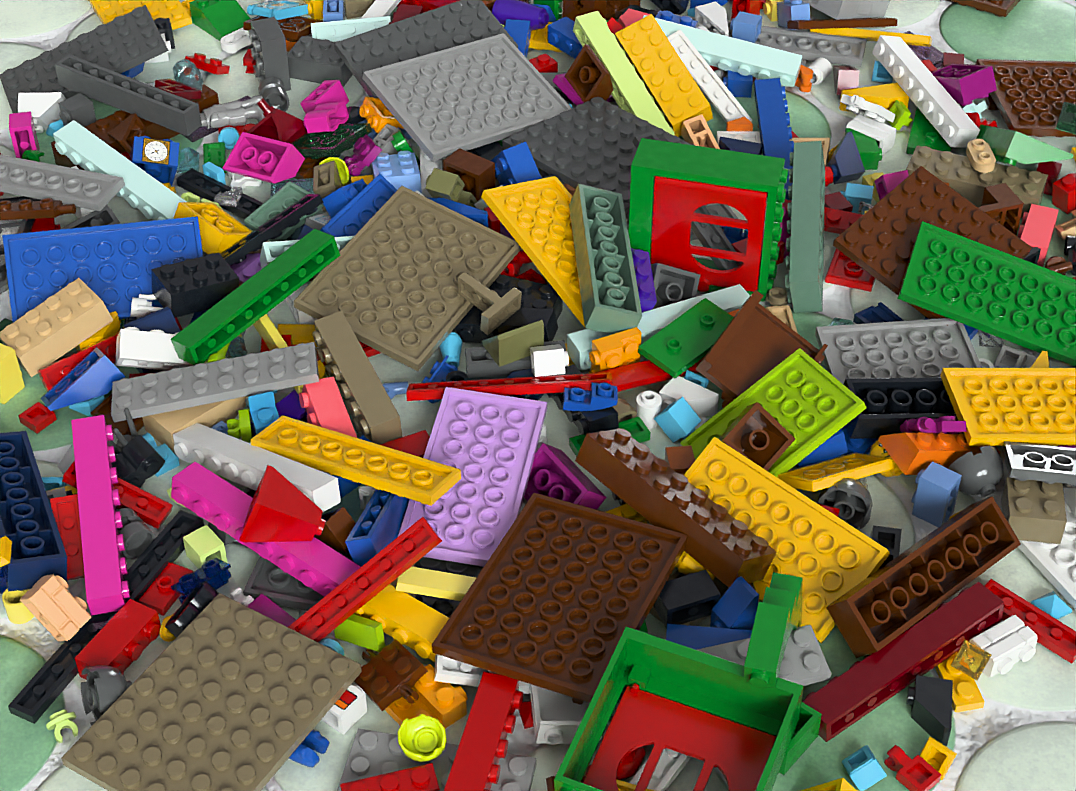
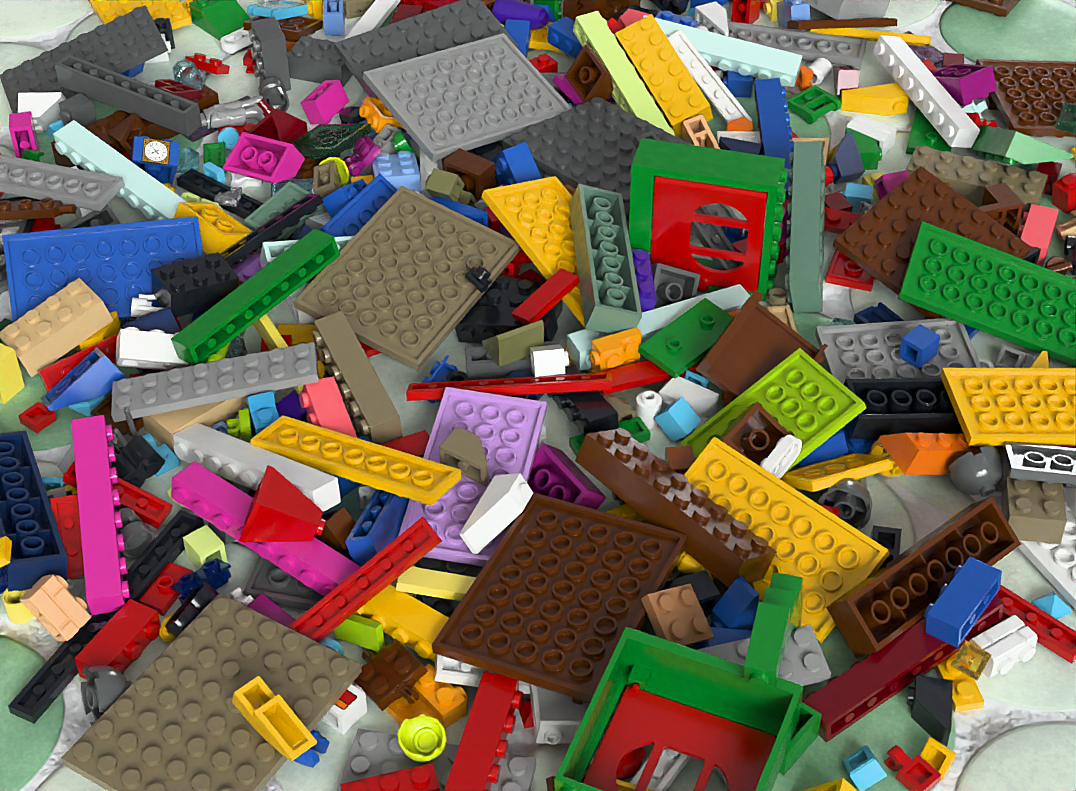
(60, 721): yellowish green plate -> none
(273, 719): none -> yellow slope
(326, 117): dark pink brick -> none
(344, 29): light aqua fence -> none
(395, 388): medium blue arm -> none
(452, 347): medium azure cone -> none
(465, 452): none -> dark tan slope
(479, 278): none -> black plate
(494, 308): dark tan bracket -> none
(497, 508): none -> white slope
(546, 297): none -> red tile
(598, 398): blue slope -> none
(677, 616): none -> medium nougat plate
(746, 26): medium blue brick -> none
(782, 456): none -> white plate
(811, 98): none -> green plate
(860, 106): white plate -> none
(880, 74): medium azure slope -> none
(902, 115): lime tile -> none
(919, 346): none -> blue brick
(935, 494): medium blue brick -> none
(944, 424): magenta plate -> none
(962, 601): none -> blue brick
(980, 156): tan plate -> none
(989, 340): clear slope -> none

